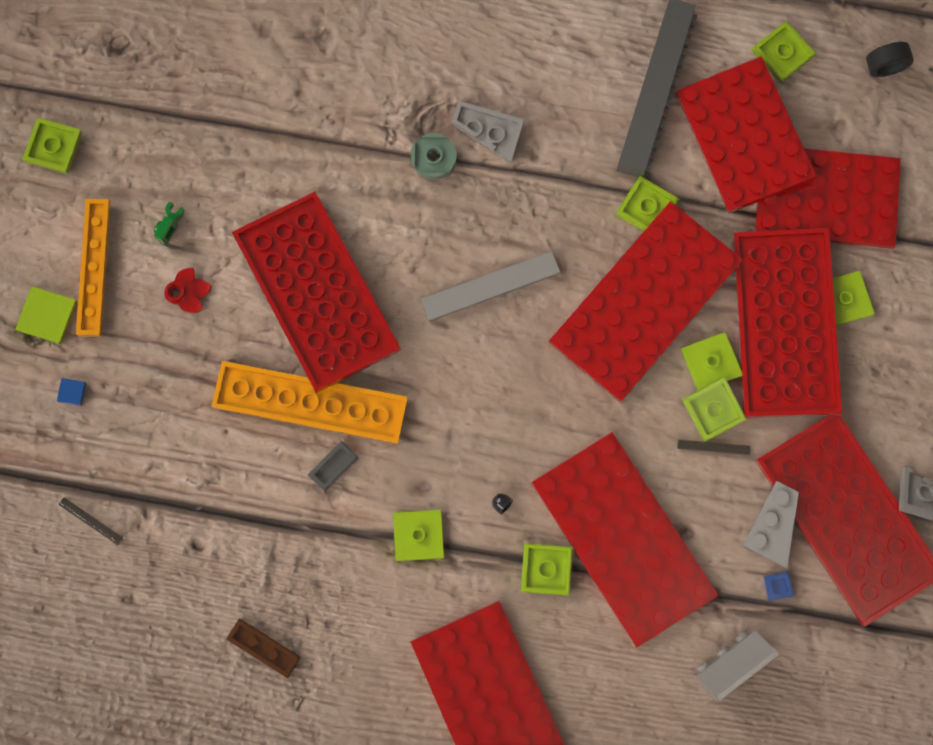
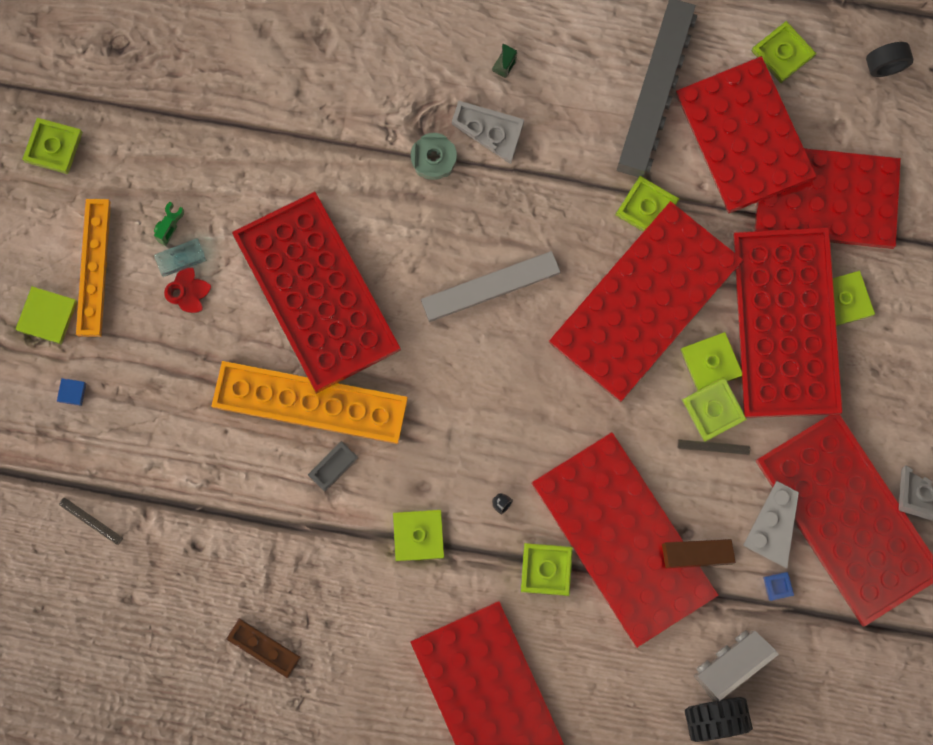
(180, 257): none -> clear light blue plate
(505, 61): none -> dark green slope
(698, 553): none -> reddish brown tile
(718, 719): none -> black tyre

